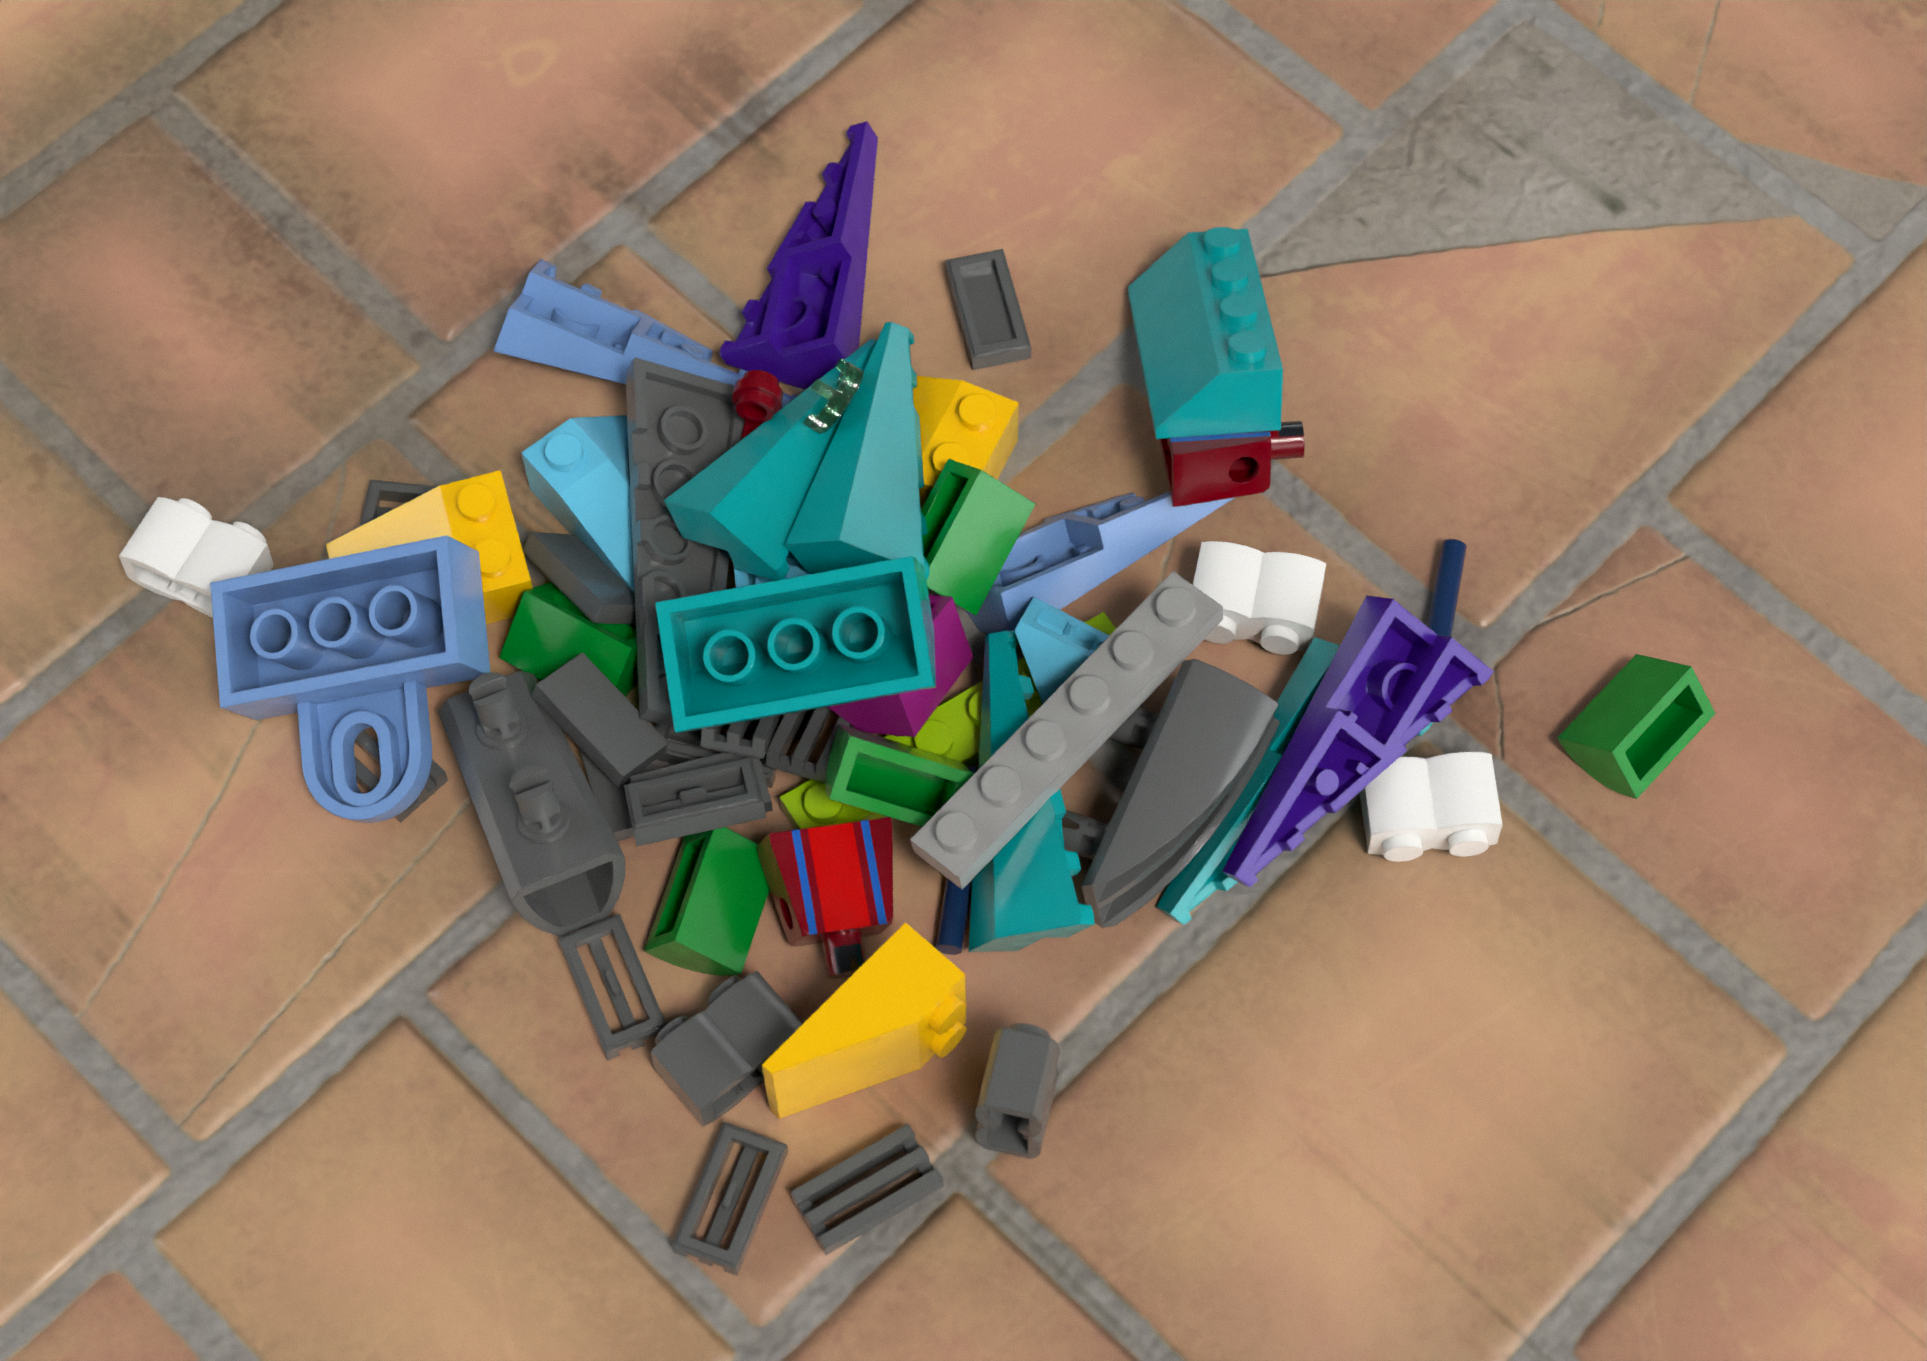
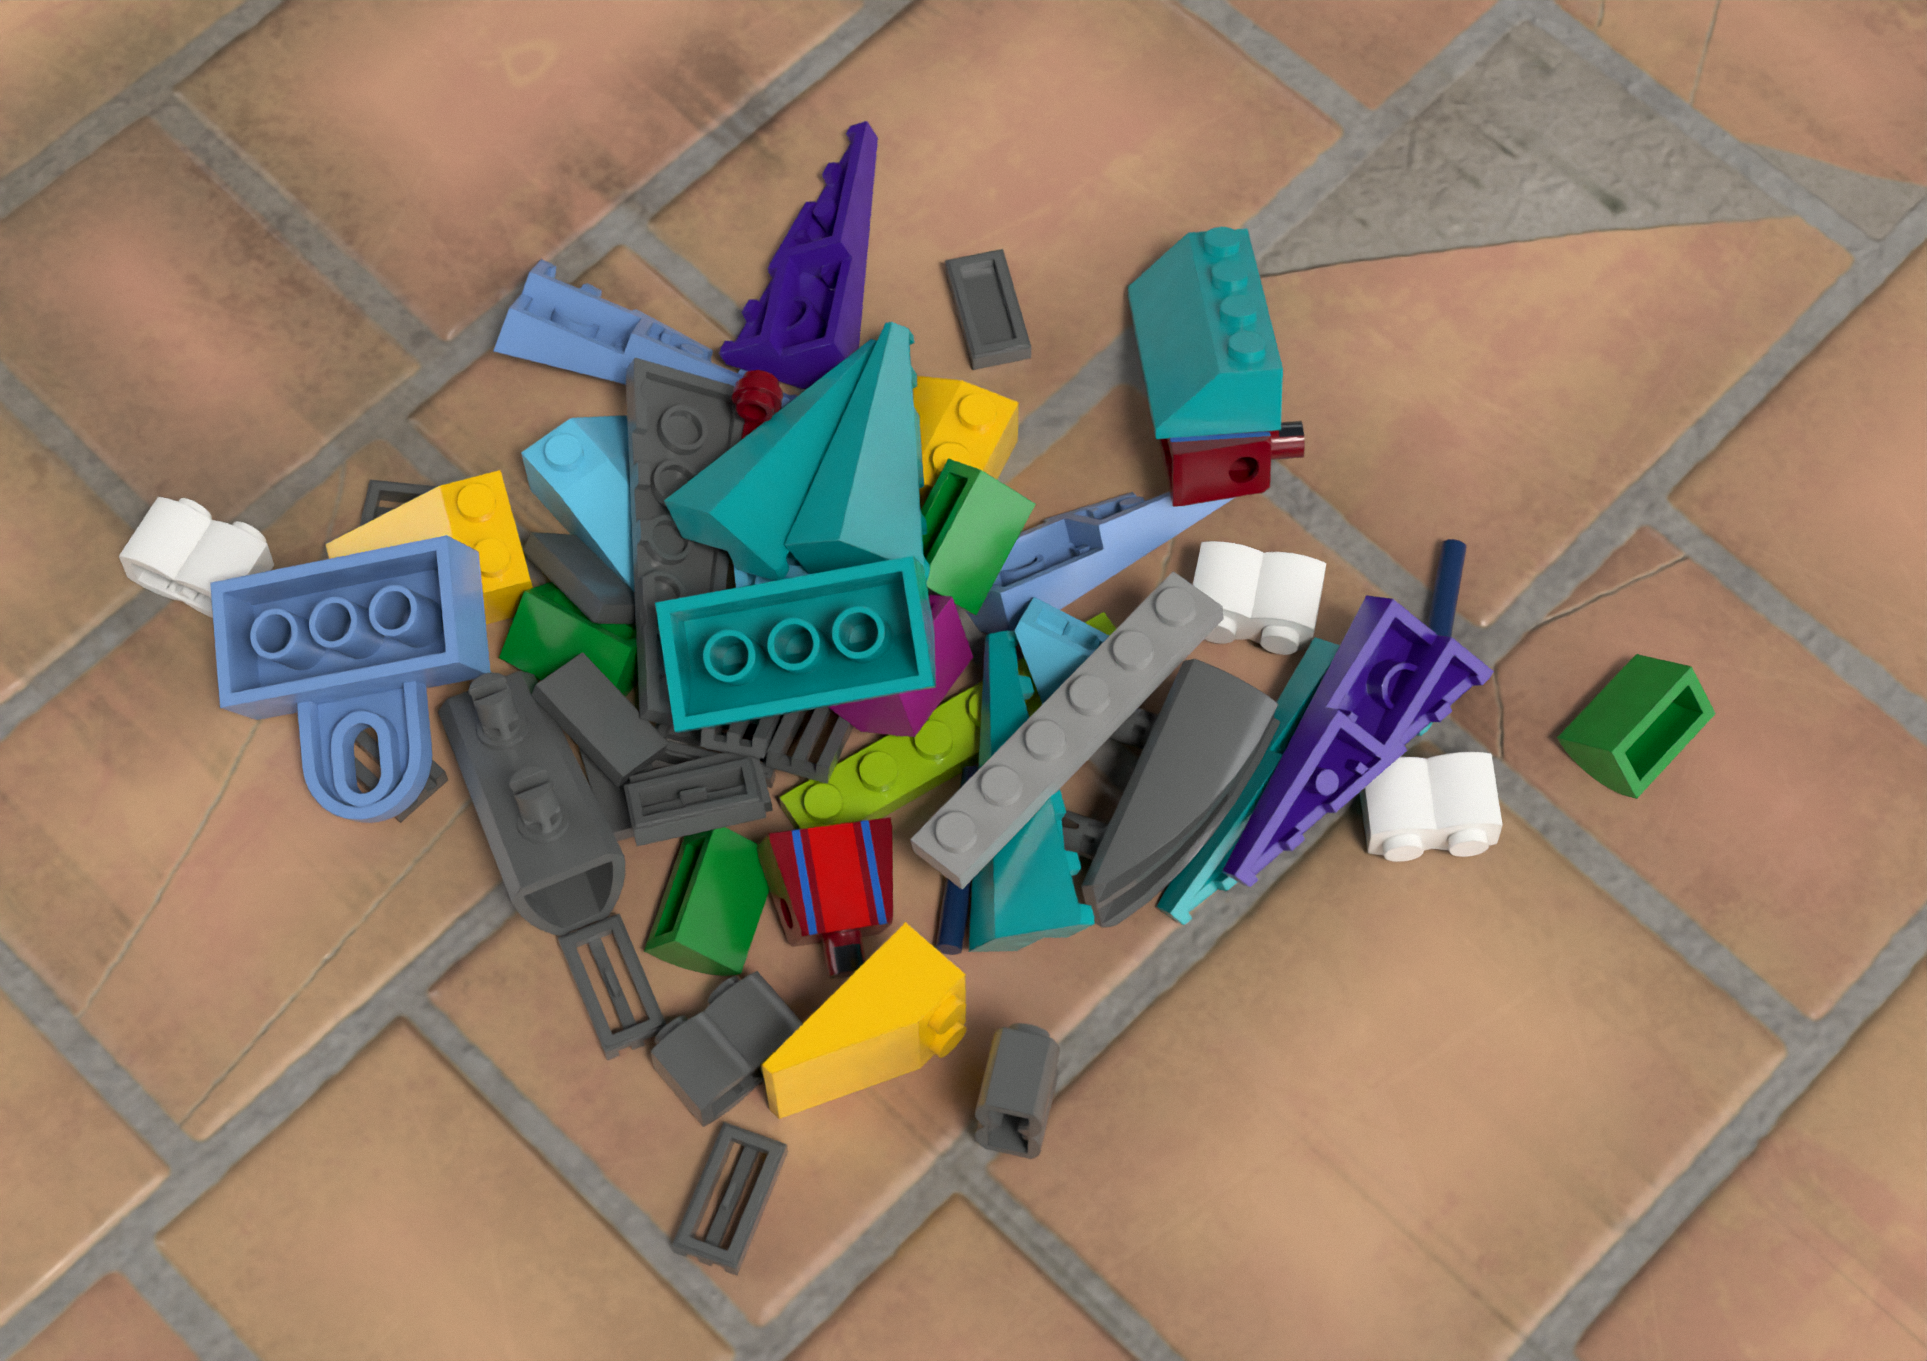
(839, 398): clear green piece -> none
(855, 1166): dark grey tile -> none
(890, 776): green brick -> none

